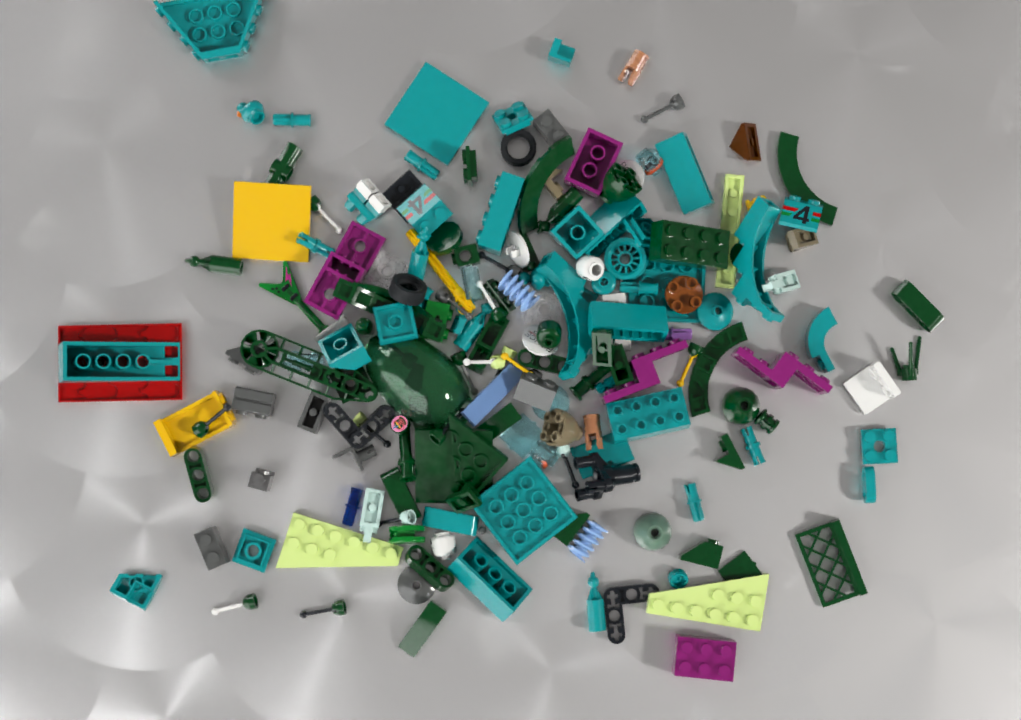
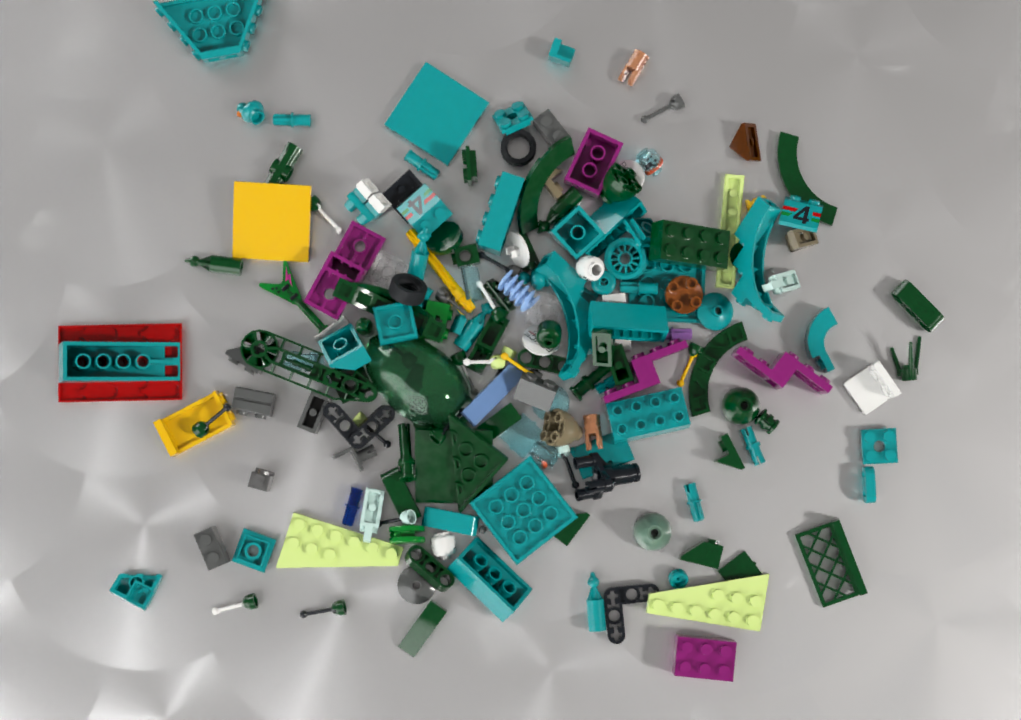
(197, 483): dark green beam -> none
(314, 245): teal pin -> none
(400, 424): tile -> none
(464, 499): dark green slope -> none
(586, 539): light blue piece -> none
(684, 173): teal brick -> none

